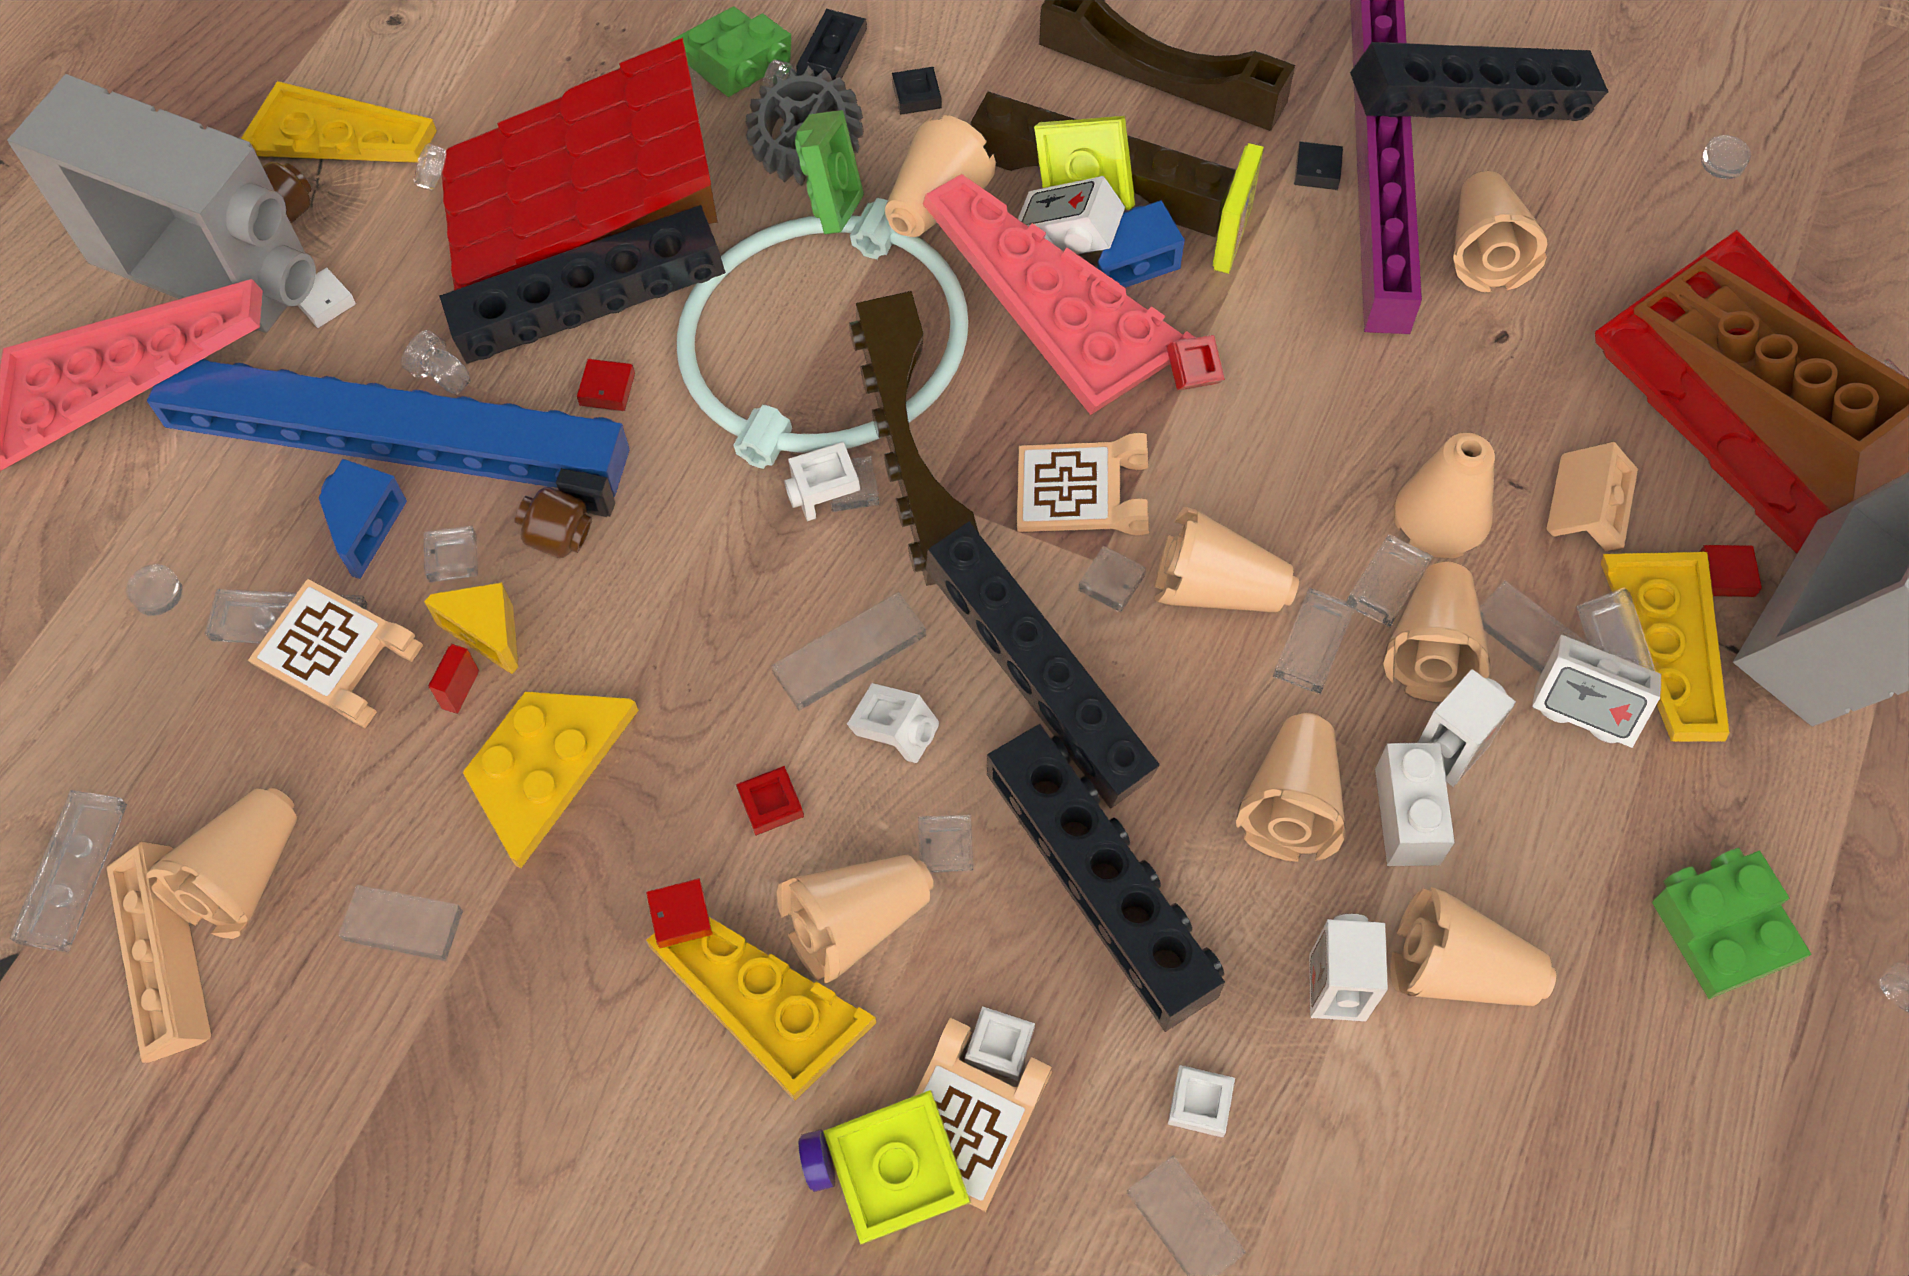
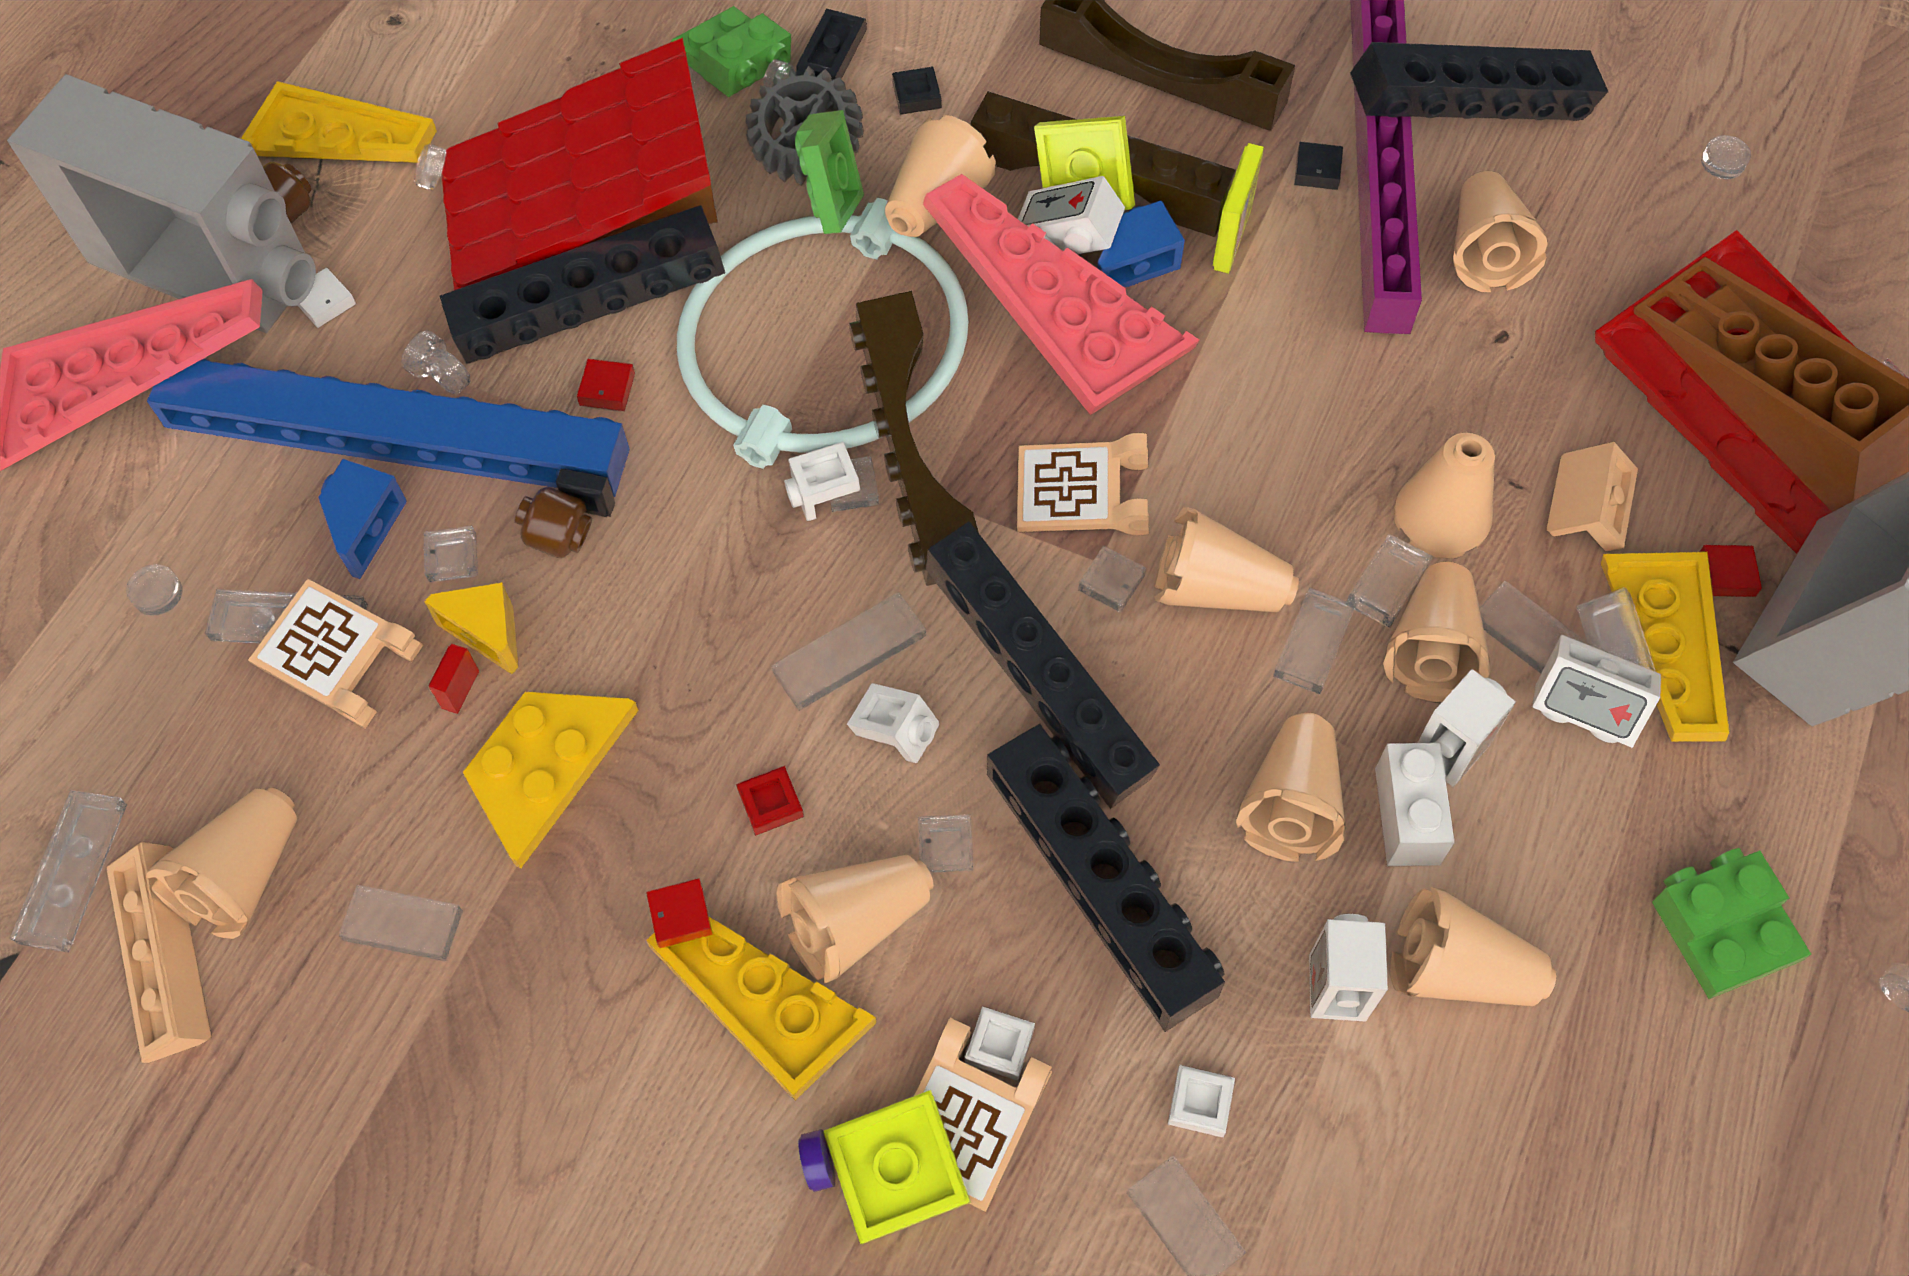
(1195, 362): tile -> none

